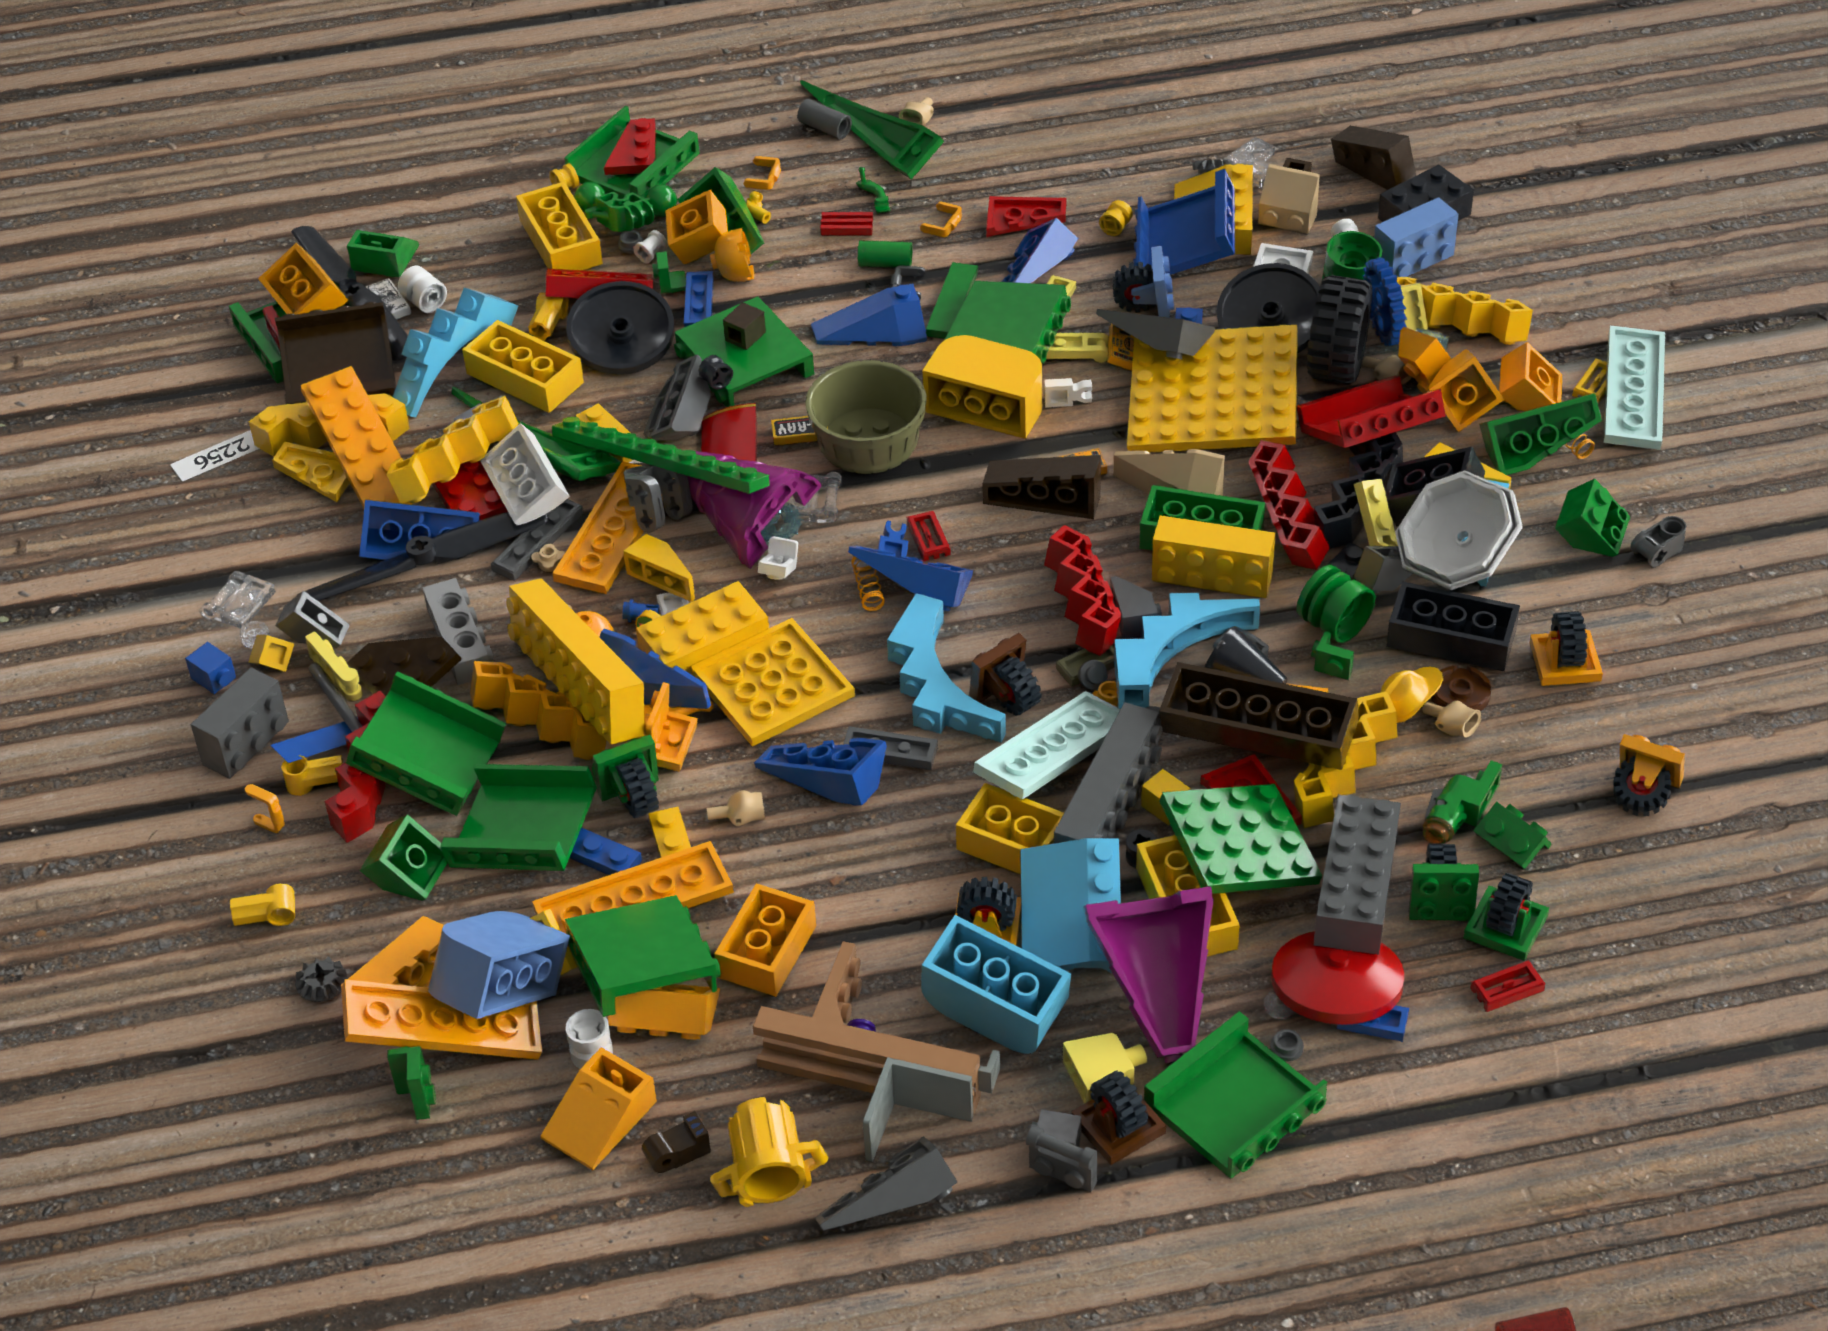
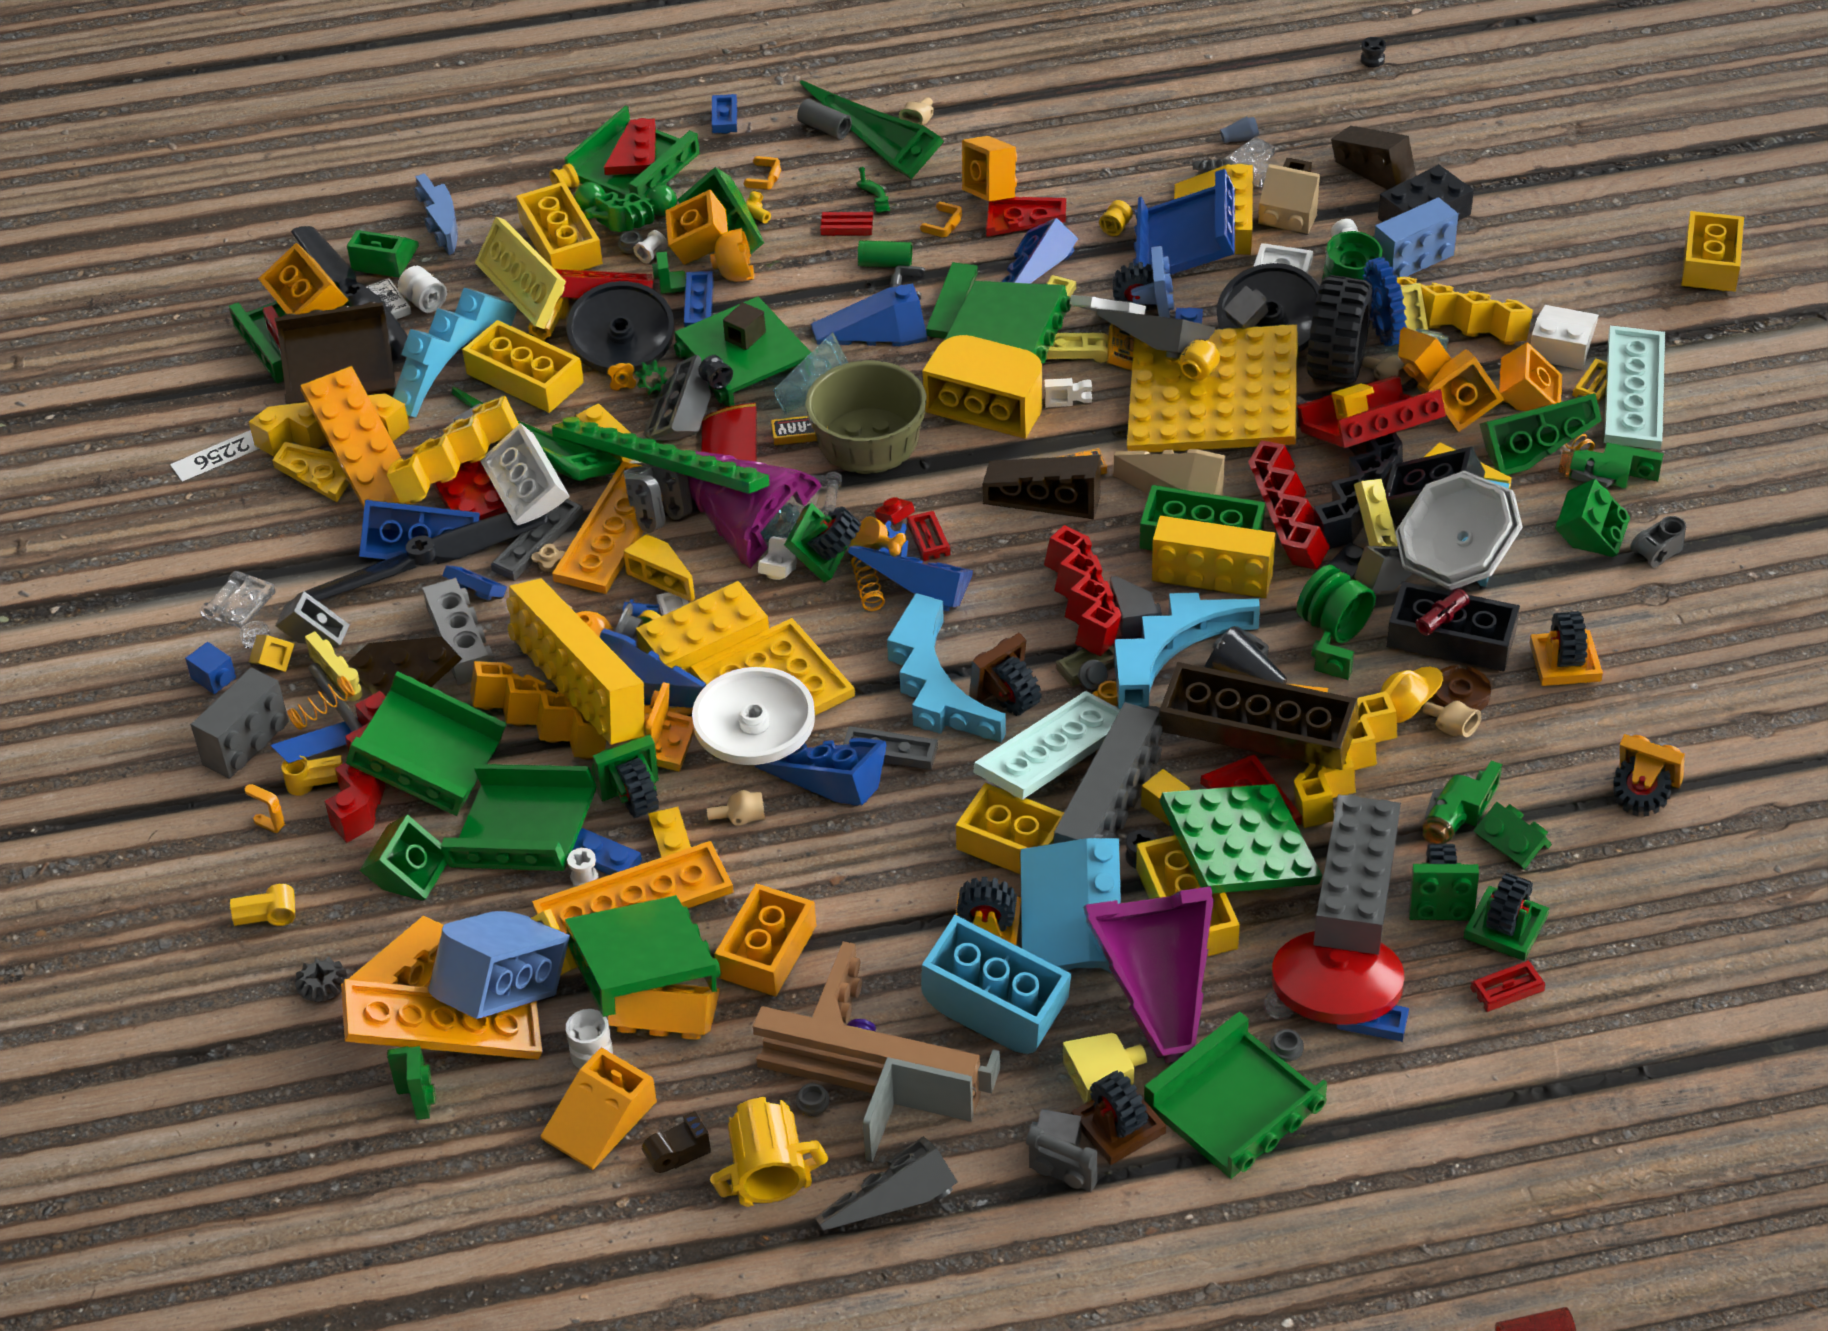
(295, 717): none -> light orange piece
(439, 211): none -> medium blue slope
(484, 587): none -> blue plate
(520, 272): none -> light yellow plate
(582, 864): none -> white bush
(616, 371): none -> light orange plate
(627, 623): none -> dark grey piece
(647, 371): none -> green gear
(724, 113): none -> blue plate
(753, 715): none -> white dish
(793, 389): none -> clear light blue wing
(812, 1099): none -> dark grey plate
(822, 539): none -> plate
(875, 535): none -> light orange piece
(894, 510): none -> red plate
(988, 168): none -> light orange brick
(1094, 303): none -> white tile
(1199, 359): none -> yellow head
(1241, 130): none -> sand blue cone
(1246, 308): none -> flat silver brick
(1351, 400): none -> yellow panel
(1373, 52): none -> black wheel
(1453, 602): none -> dark red pin
(1564, 336): none -> white slope
(1612, 466): none -> green plate
(1712, 251): none -> yellow brick

